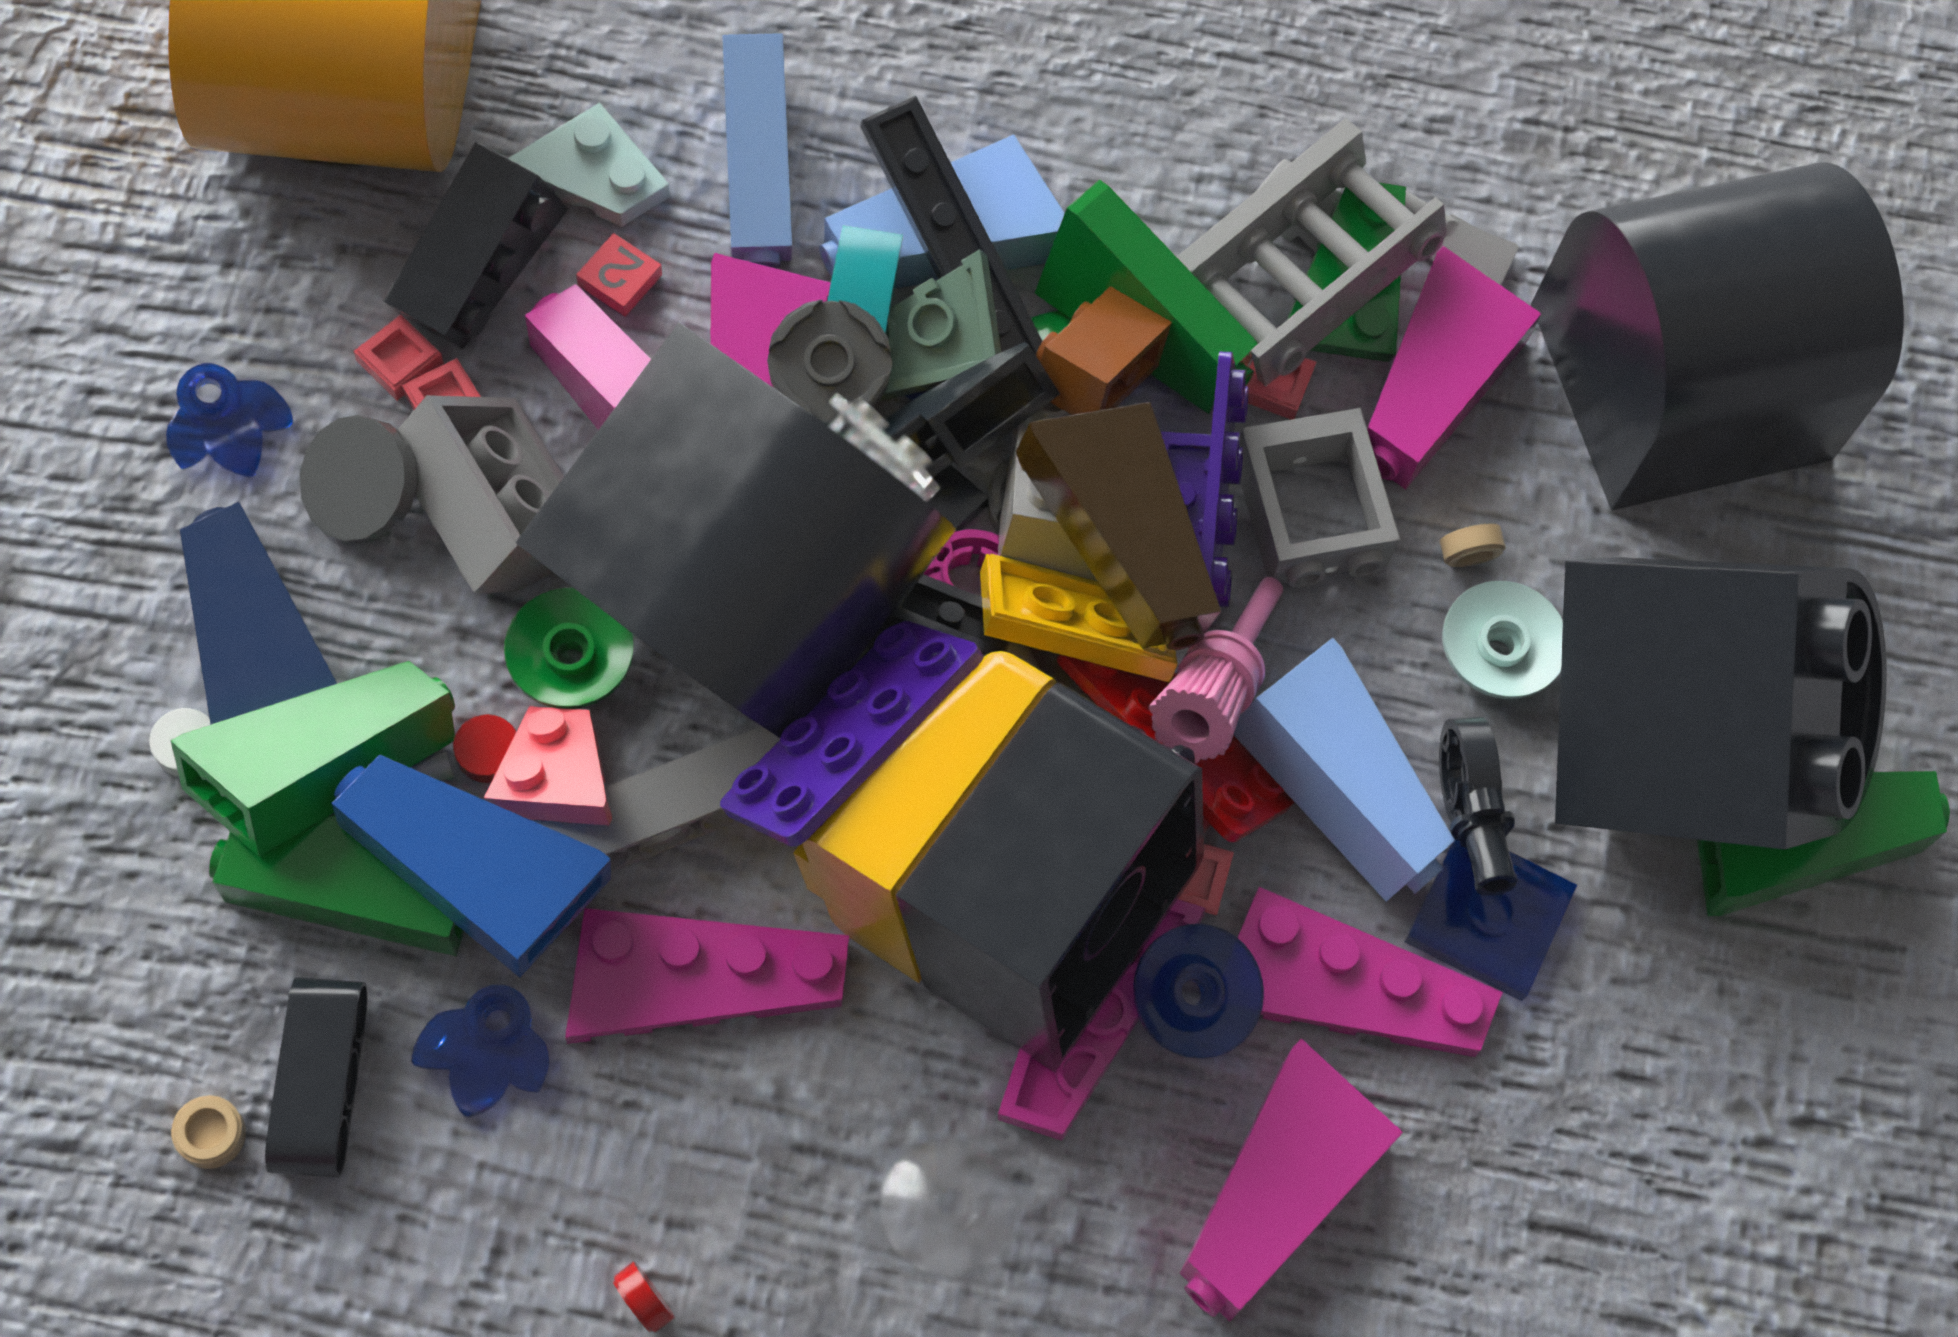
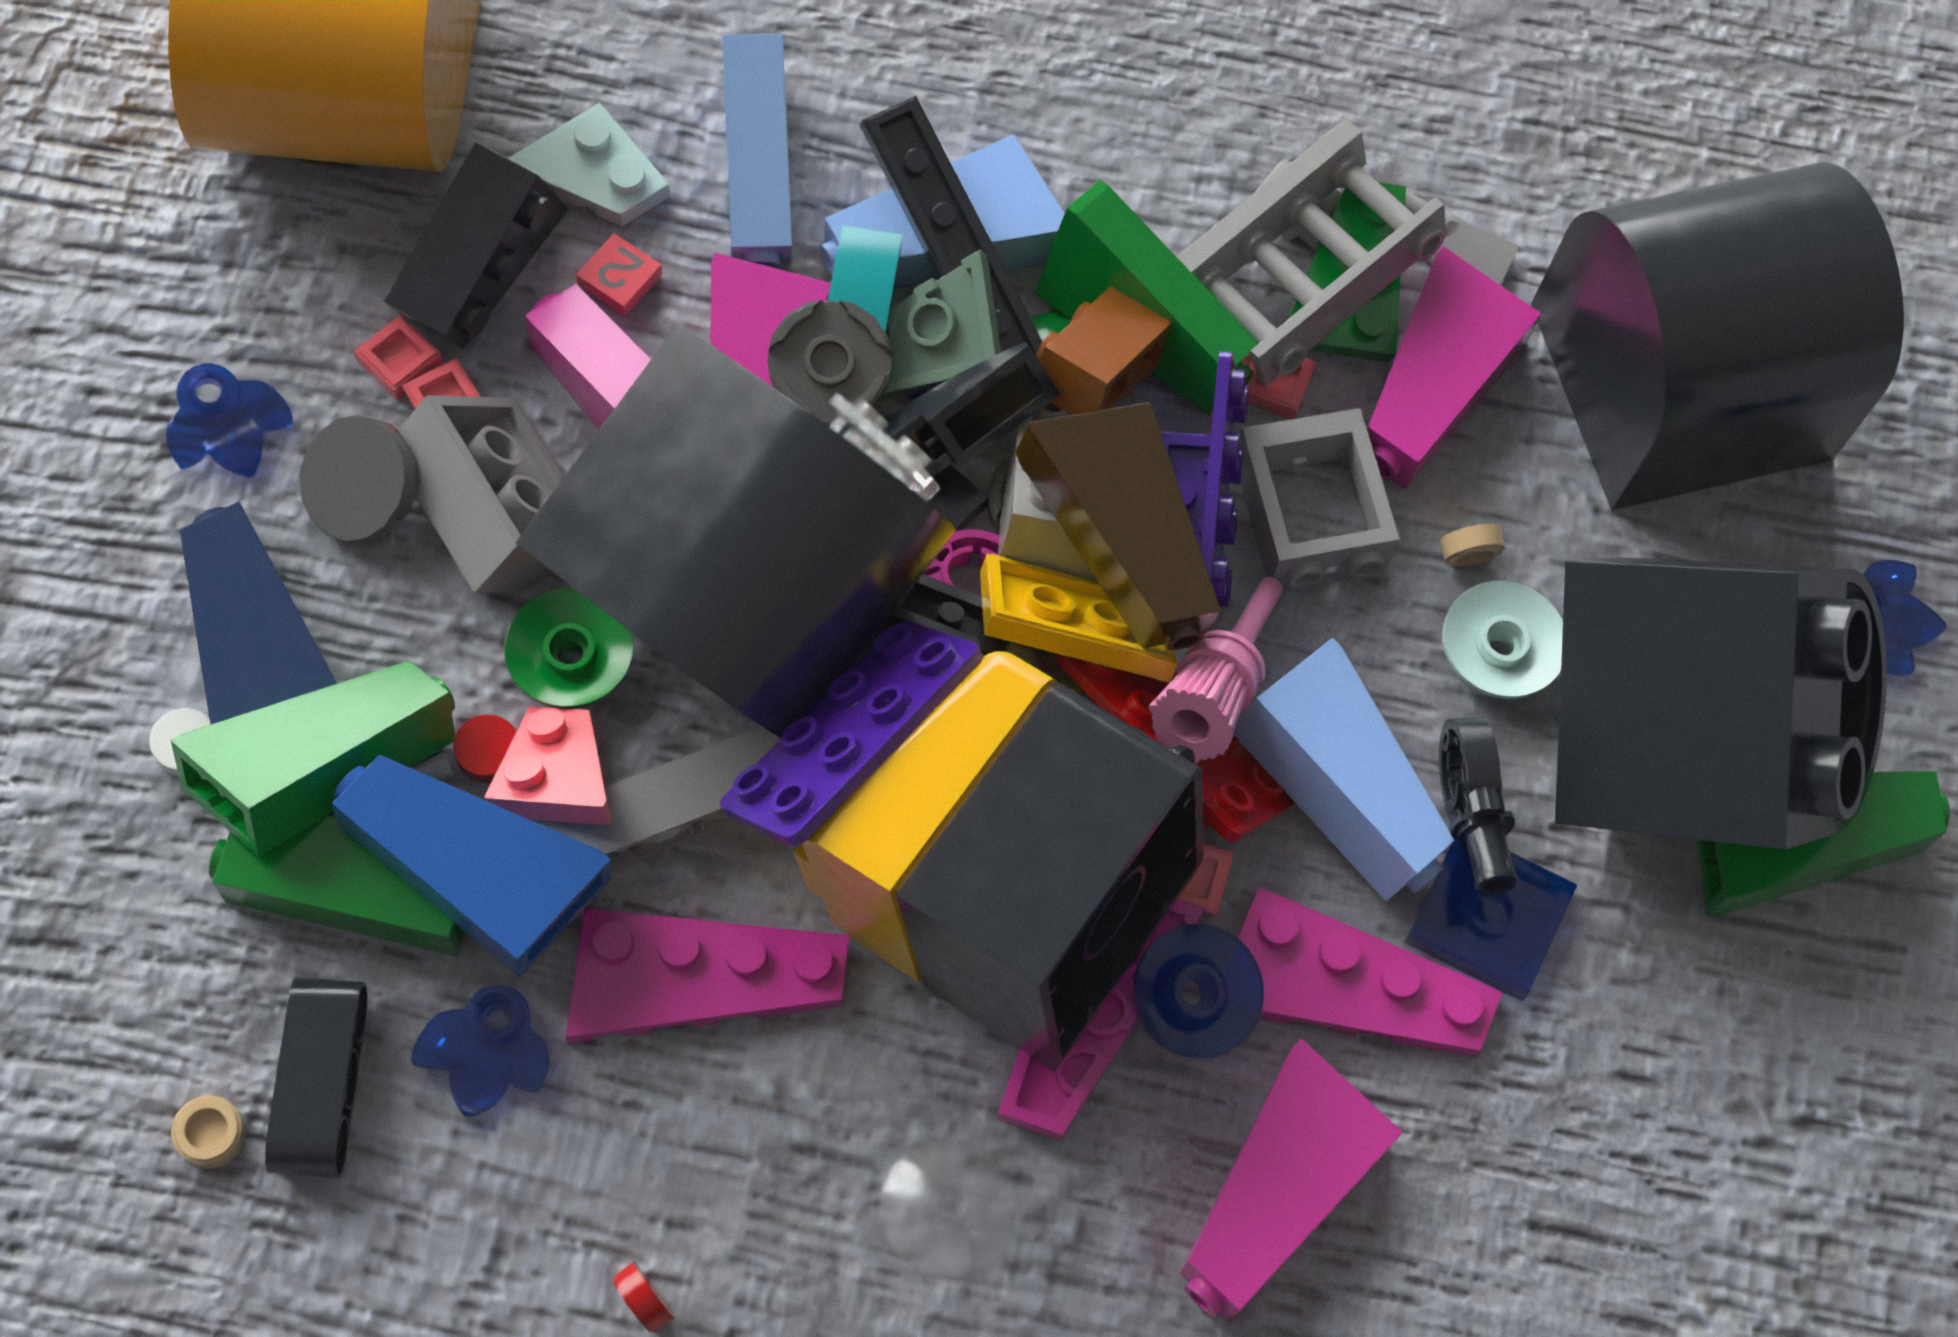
(1905, 618): none -> clear blue plate

